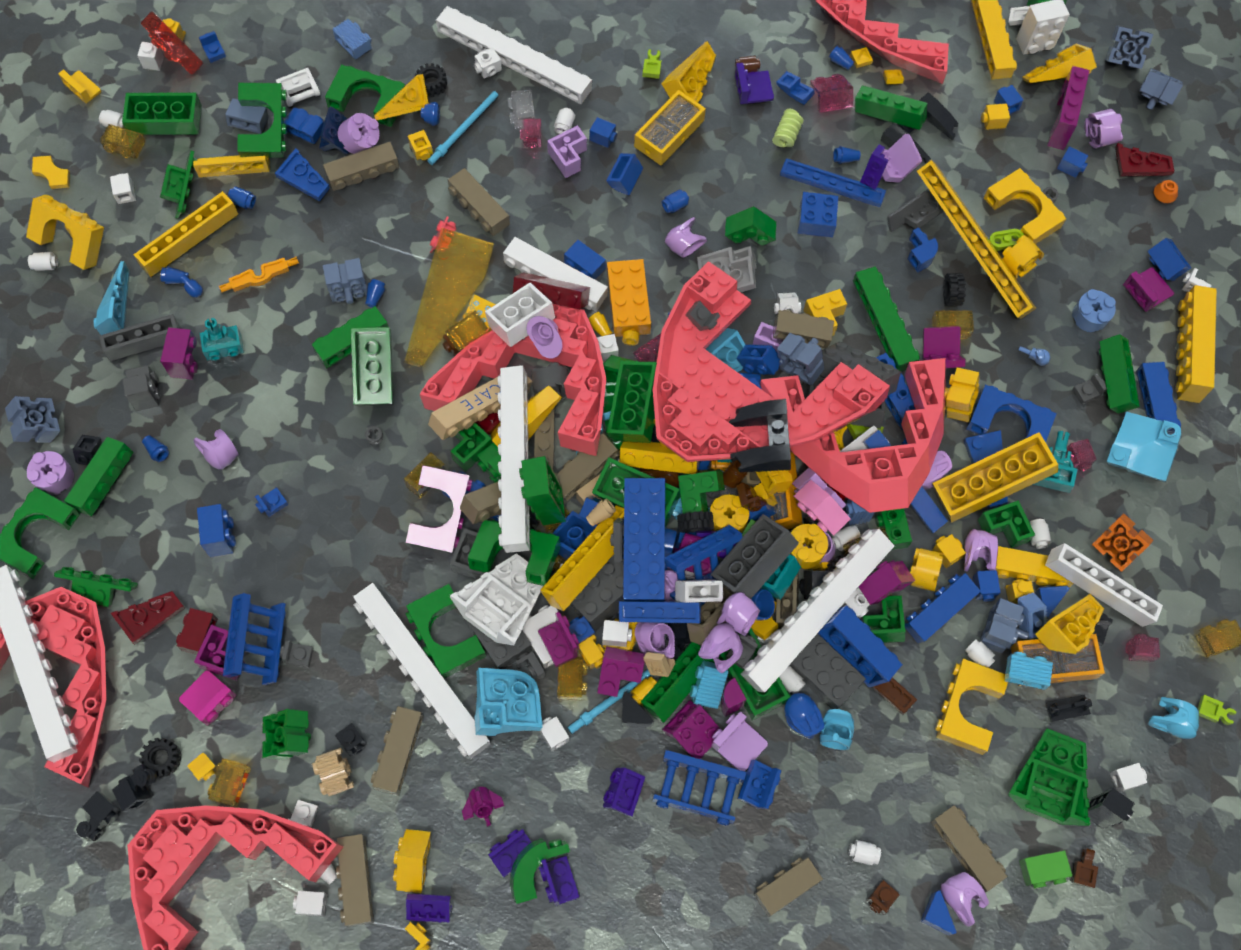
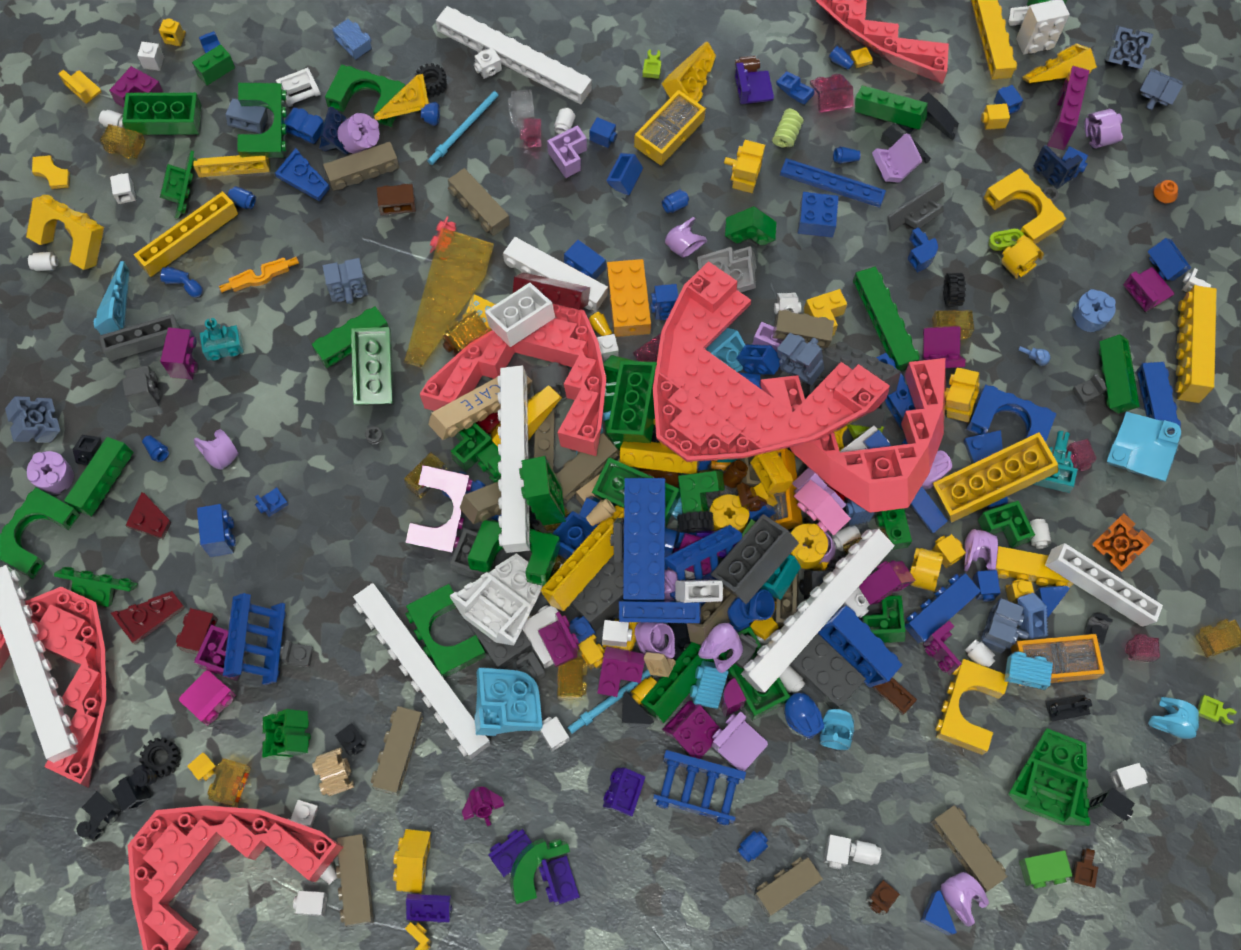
(134, 82): none -> magenta brick
(148, 518): none -> dark red wing
(170, 43): clear red bracket -> none
(213, 65): none -> green brick
(374, 292): blue cone -> none
(396, 199): none -> reddish brown brick
(421, 148): yellow brick -> none
(545, 336): lavender piece -> none
(630, 337): yellow axle -> none
(663, 300): none -> blue brick
(702, 317): dark grey bracket -> none
(739, 612): lavender helmet -> none
(746, 166): none -> yellow brick
(753, 846): none -> blue brick
(759, 785): blue bracket -> none
(777, 454): black wedge -> none
(837, 851): none -> white brick
(875, 168): dark purple bracket -> none
(893, 77): yellow tile -> none
(936, 648): none -> magenta bracket
(976, 240): yellow brick -> none
(1054, 169): none -> dark blue bracket
(1073, 627): yellow wedge -> none
(1139, 163): dark red wing -> none

